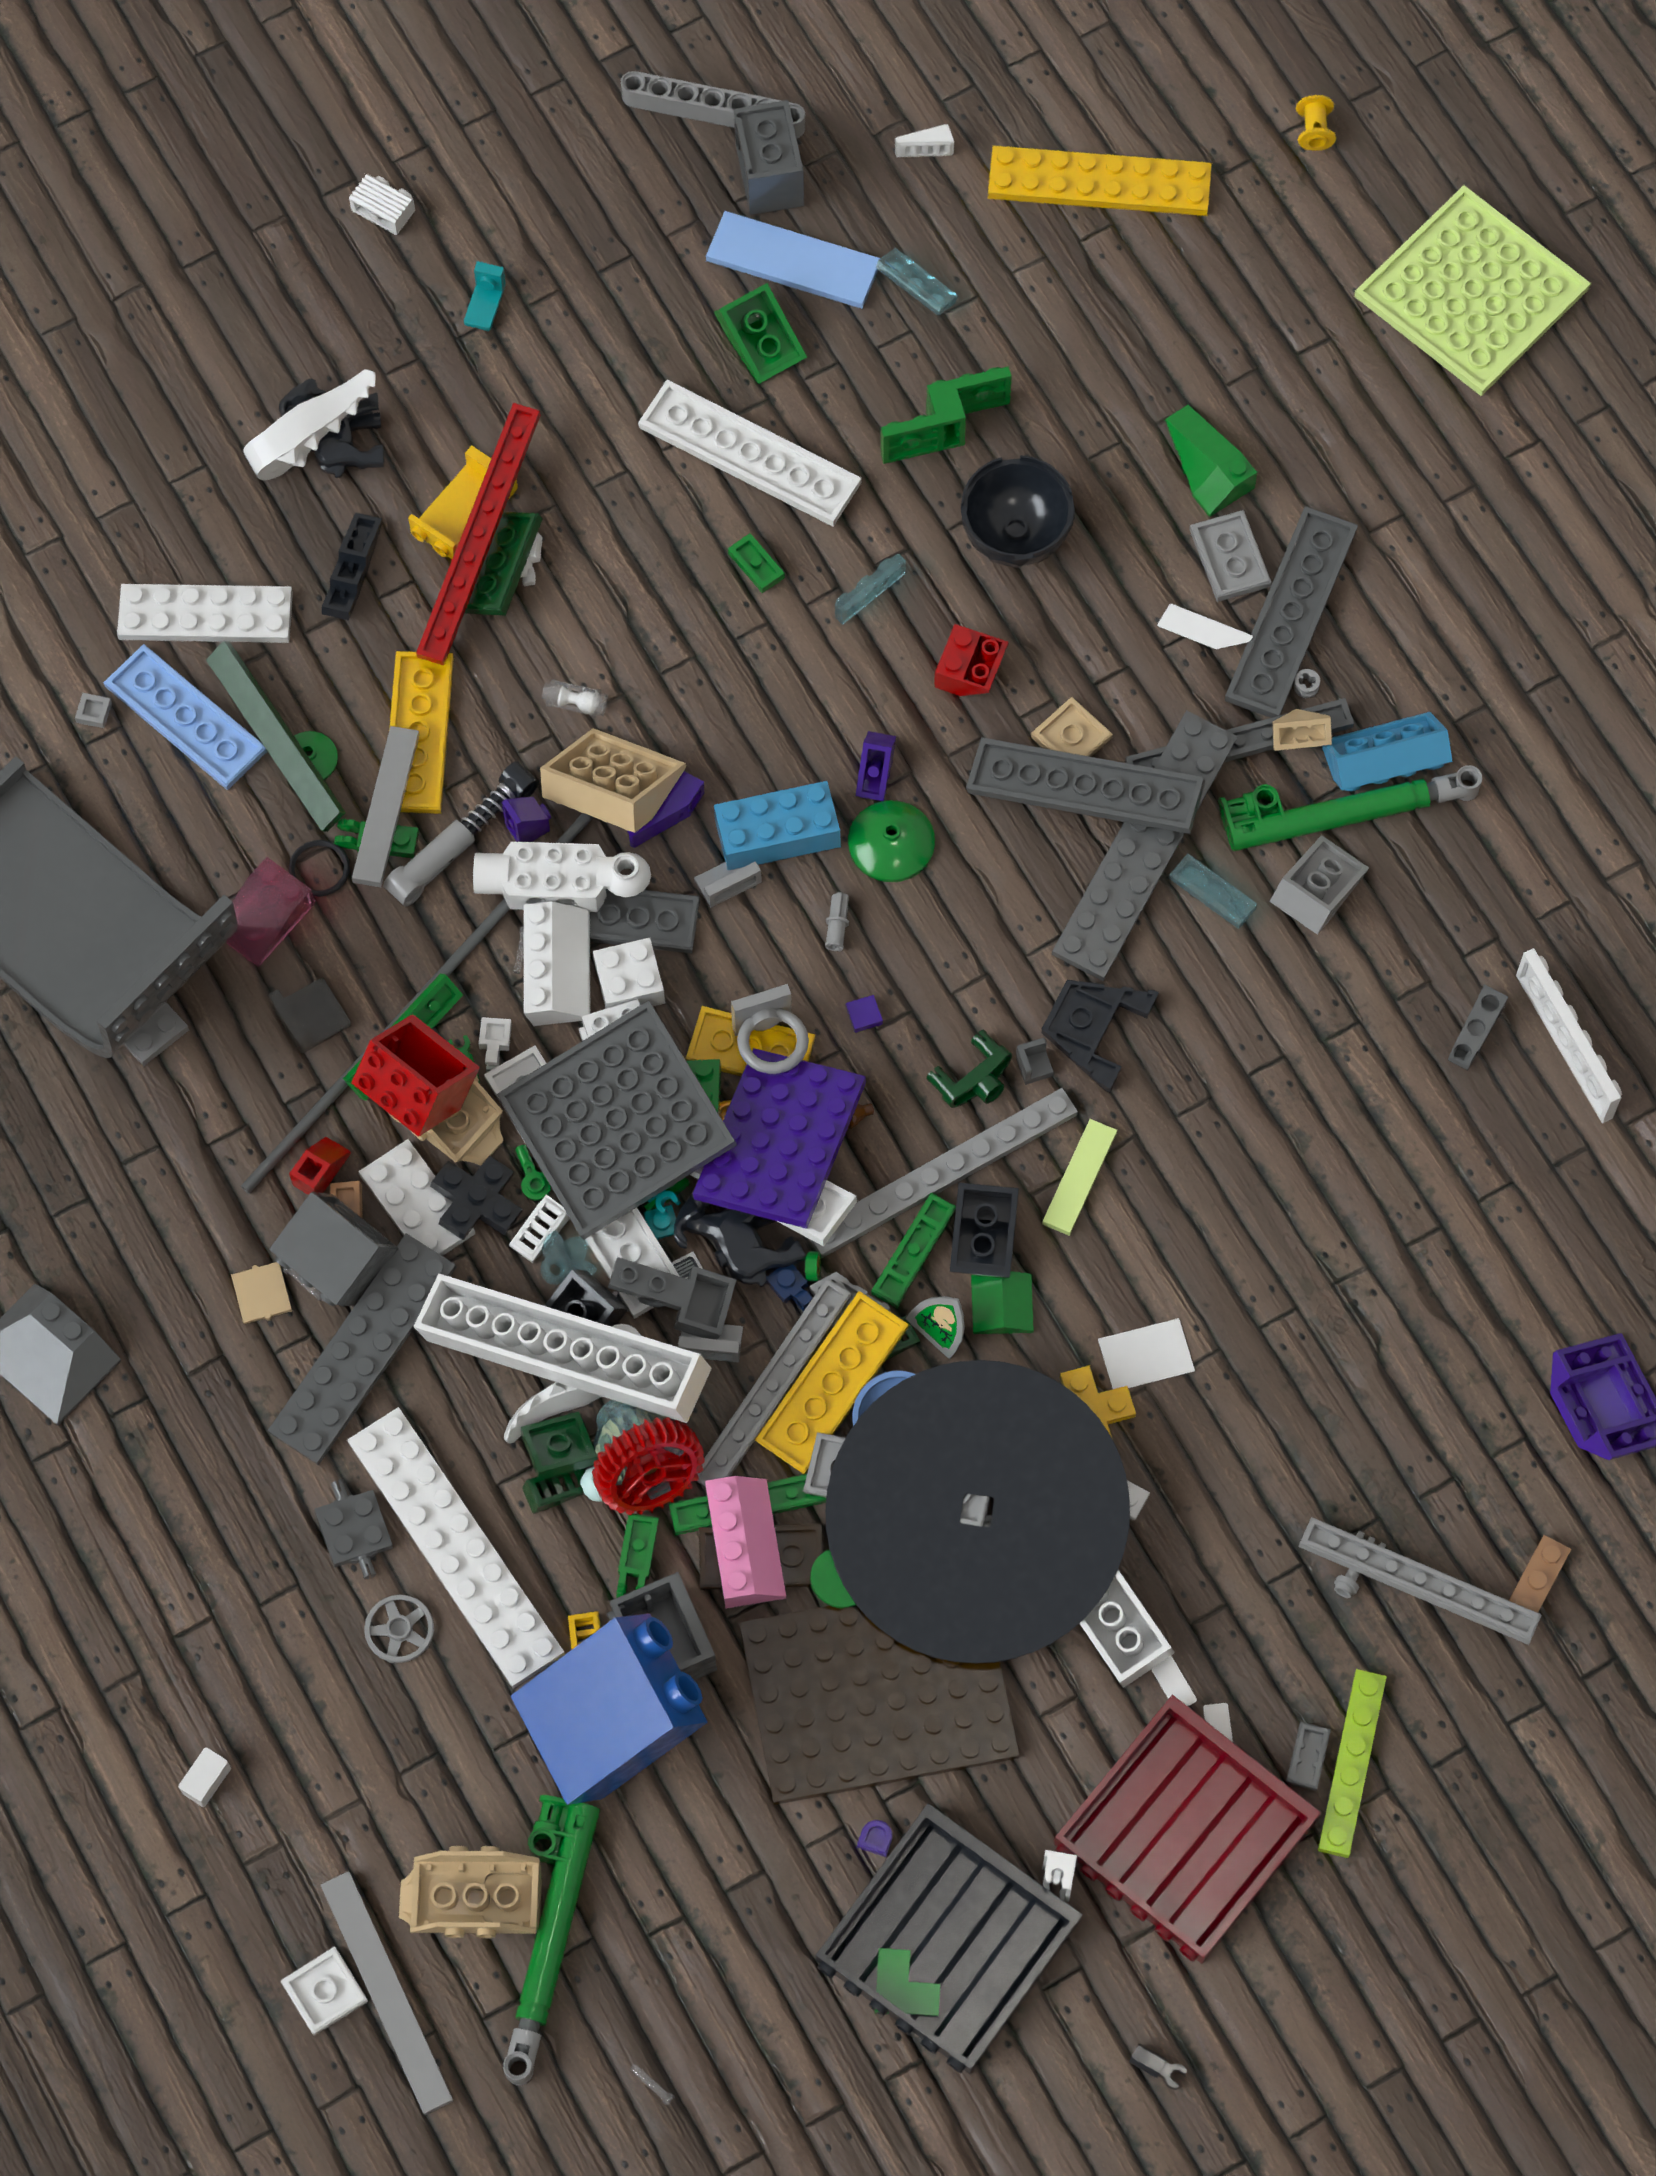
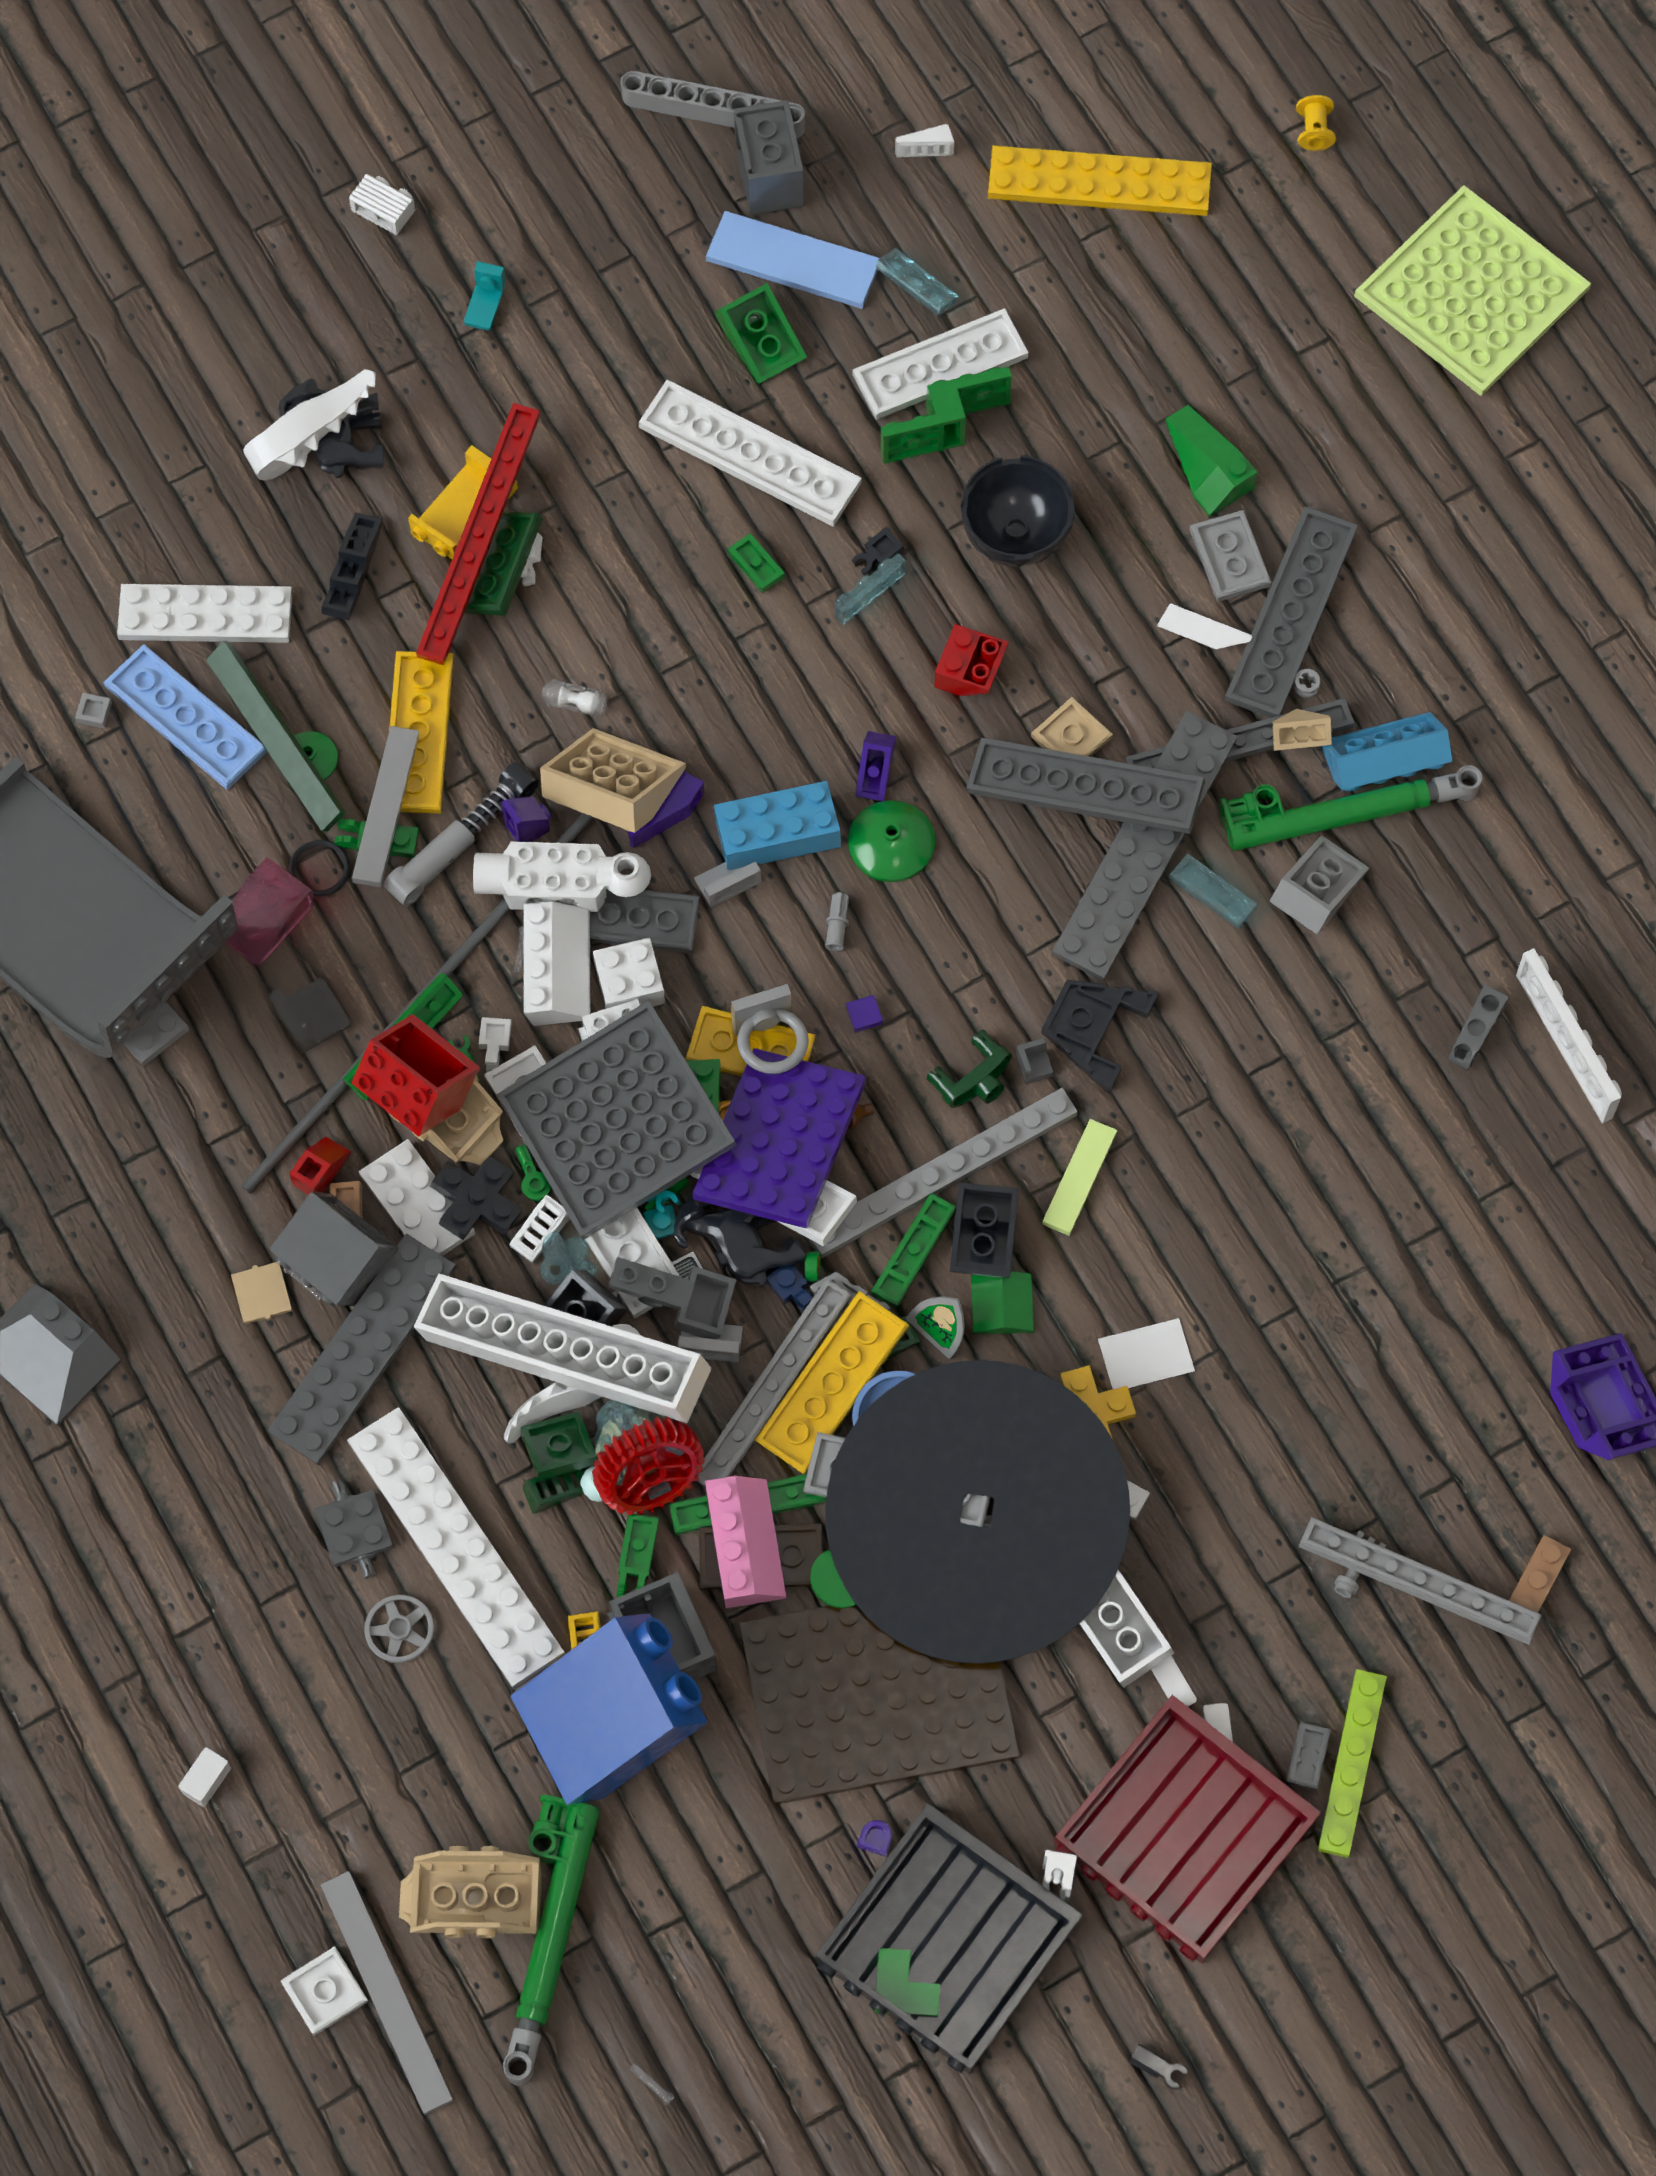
(879, 548): none -> black plate
(970, 348): none -> white plate

